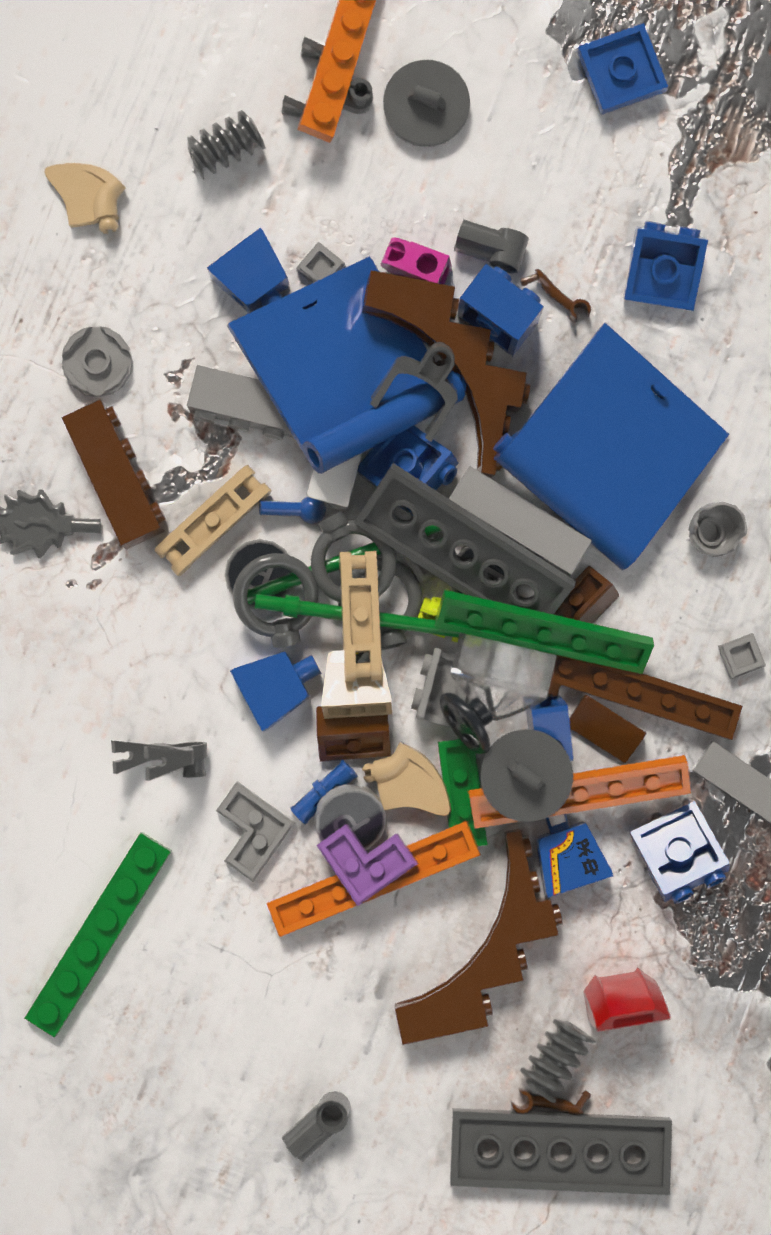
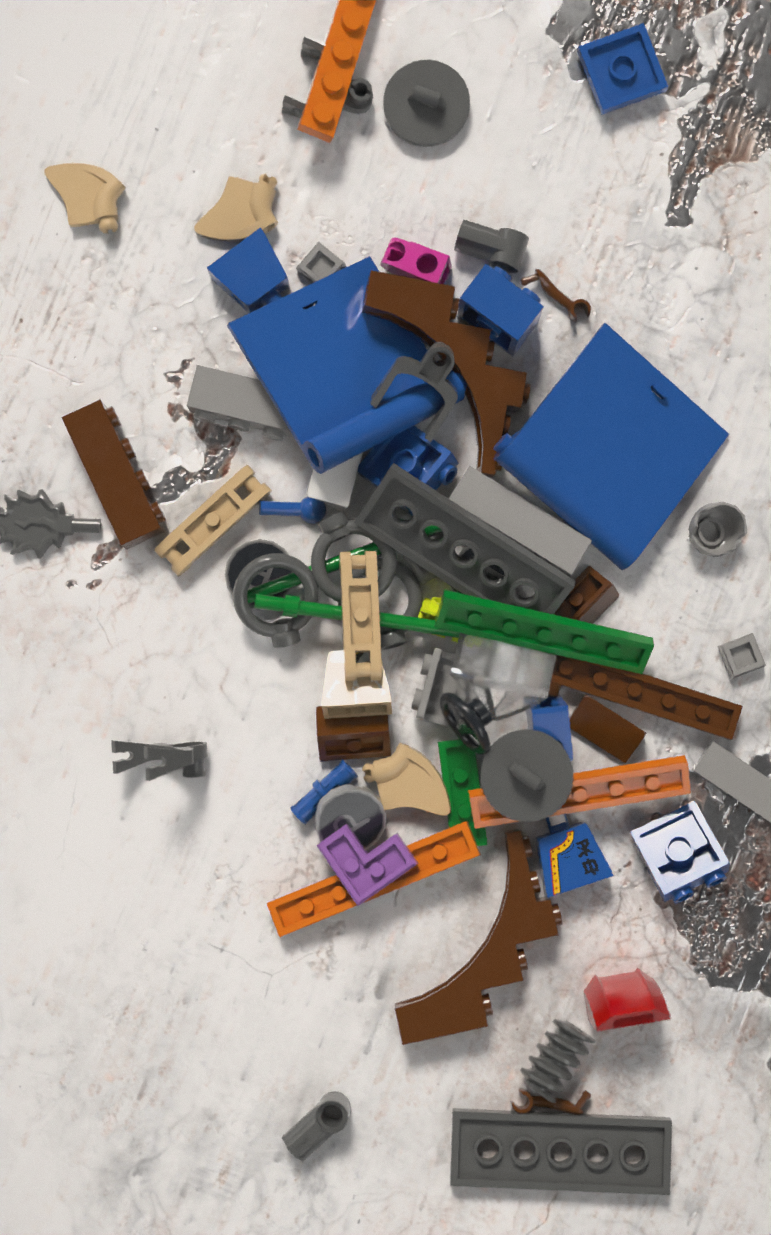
(97, 361): light grey tile -> none
(98, 934): green plate -> none
(224, 143): dark grey piece -> none
(240, 210): none -> tan arm
(263, 827): light grey tile -> none
(274, 686): blue torso -> none
(665, 266): blue plate -> none

